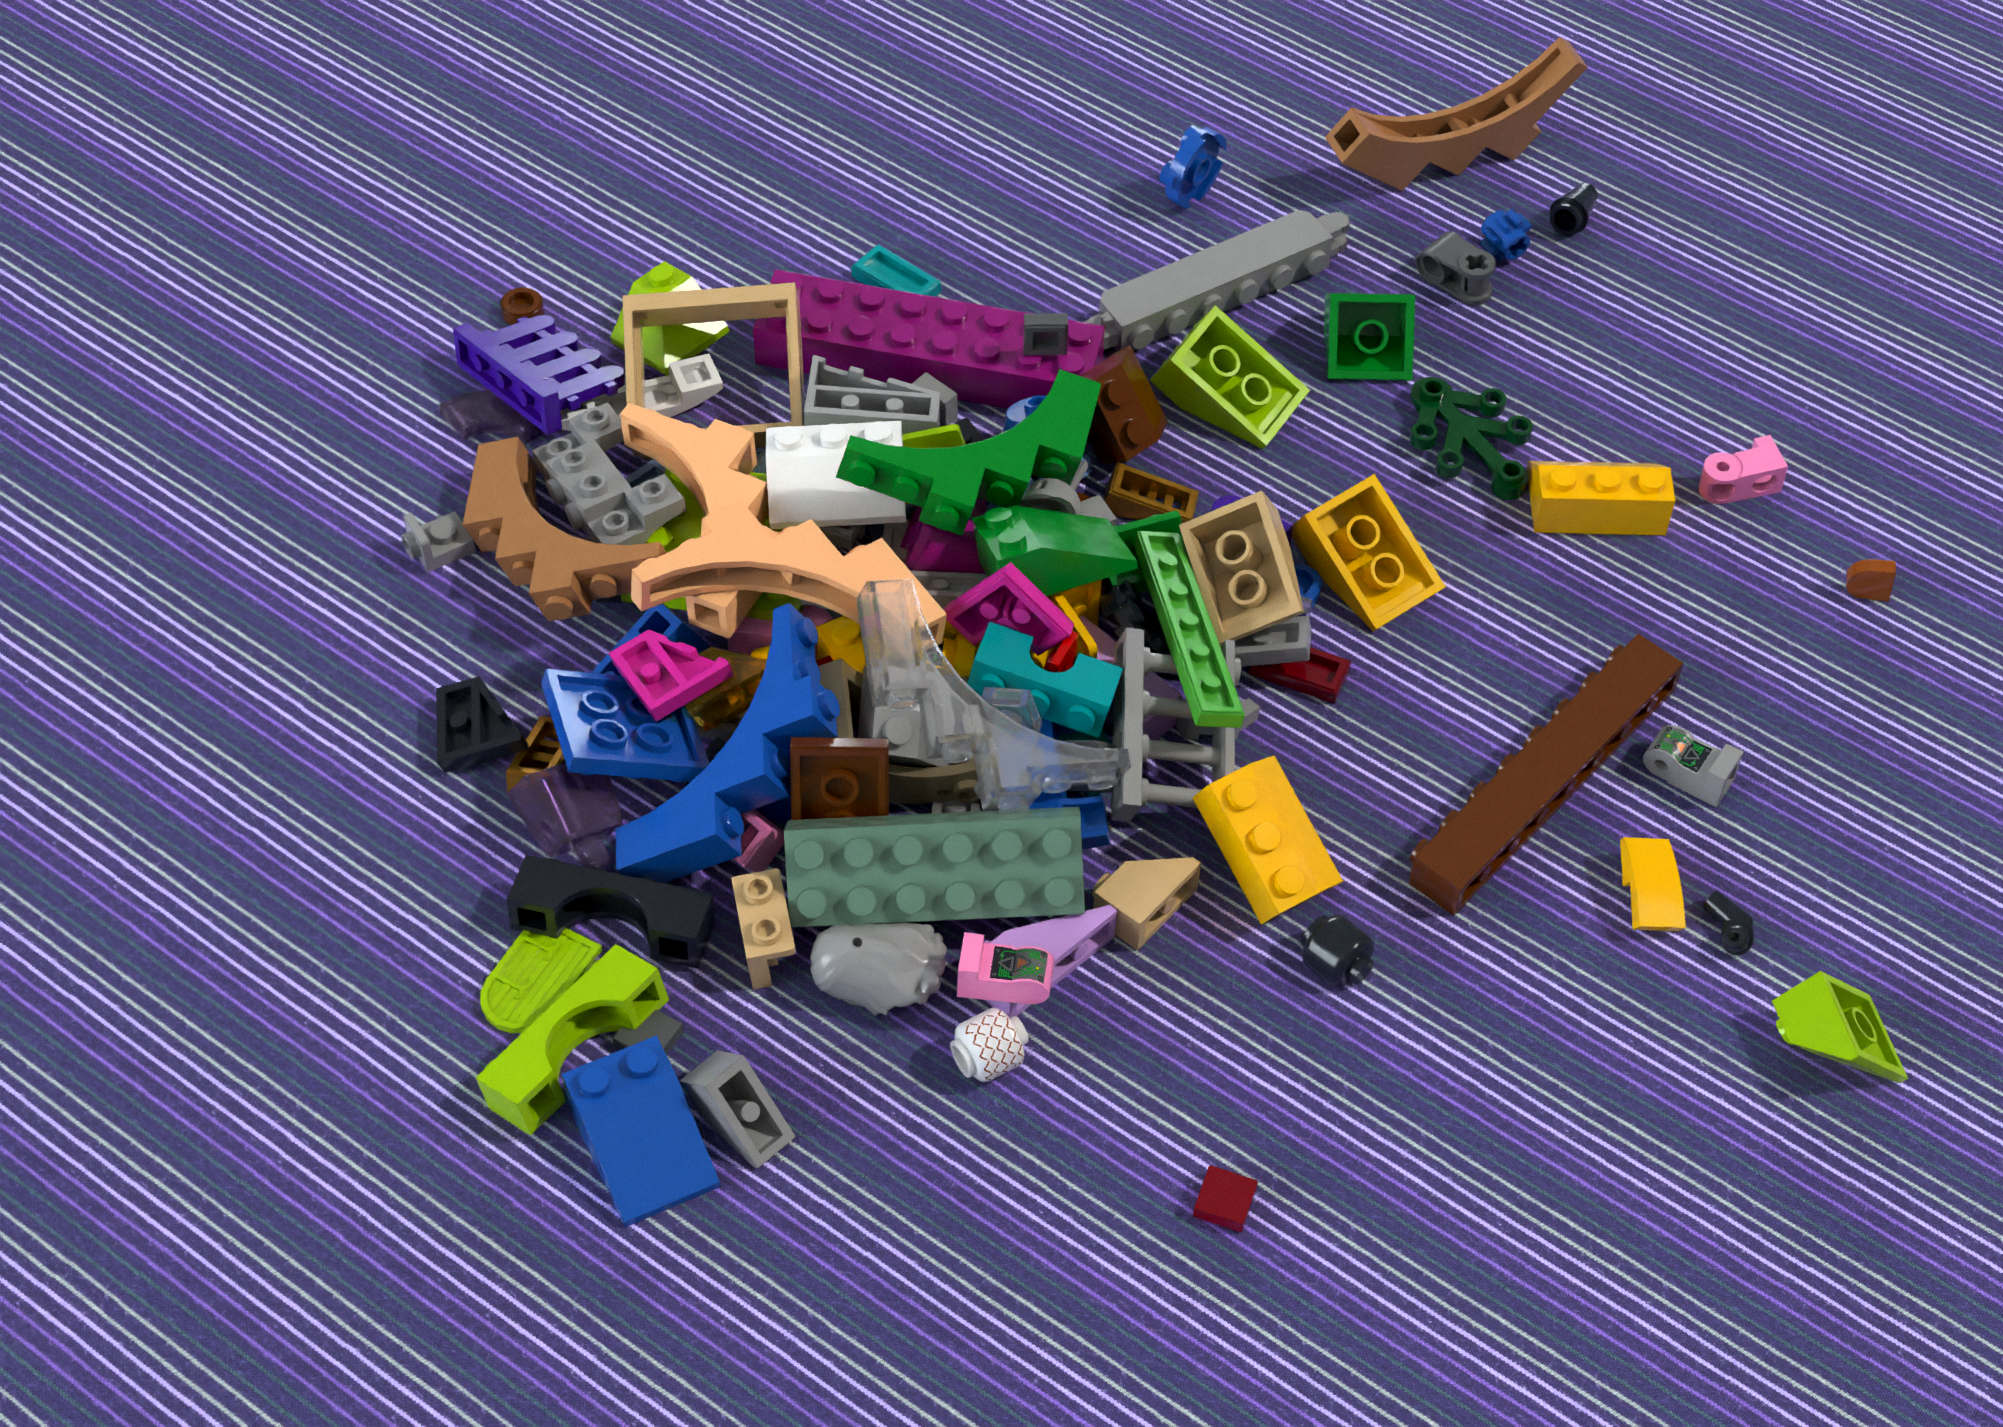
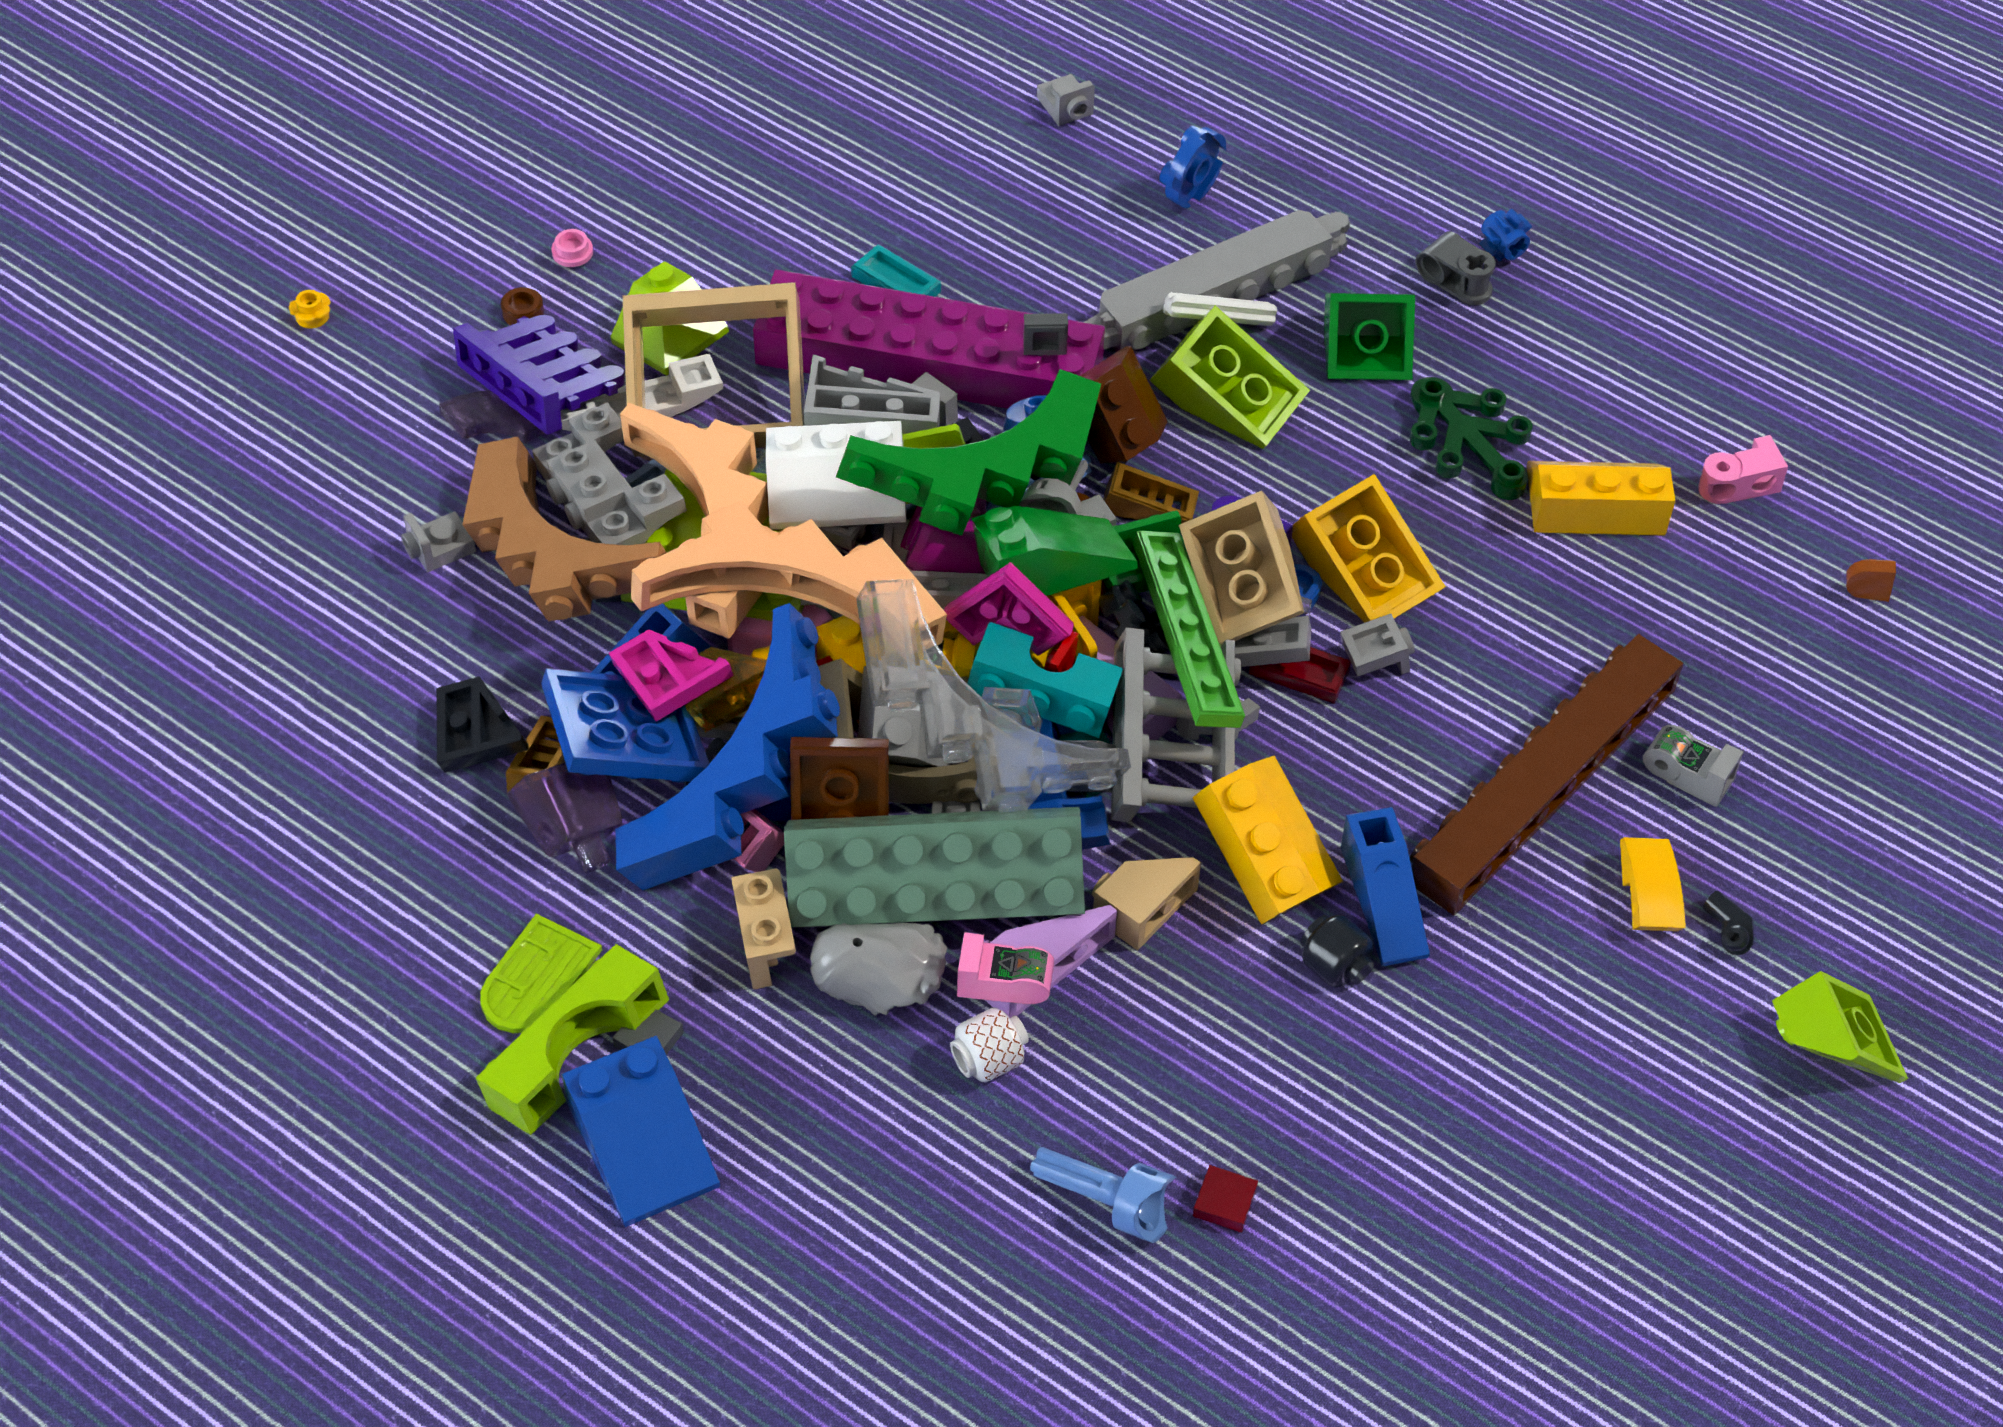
(310, 308): none -> yellow plate
(560, 895): black arch -> none
(572, 248): none -> bright pink plate
(738, 1106): light grey slope -> none
(1067, 98): none -> light grey bracket
(1135, 1198): none -> medium blue piece
(1238, 310): none -> white axle
(1377, 645): none -> light grey bracket
(1385, 885): none -> blue slope
(1451, 138): medium nougat arch -> none
(1572, 210): black cone -> none

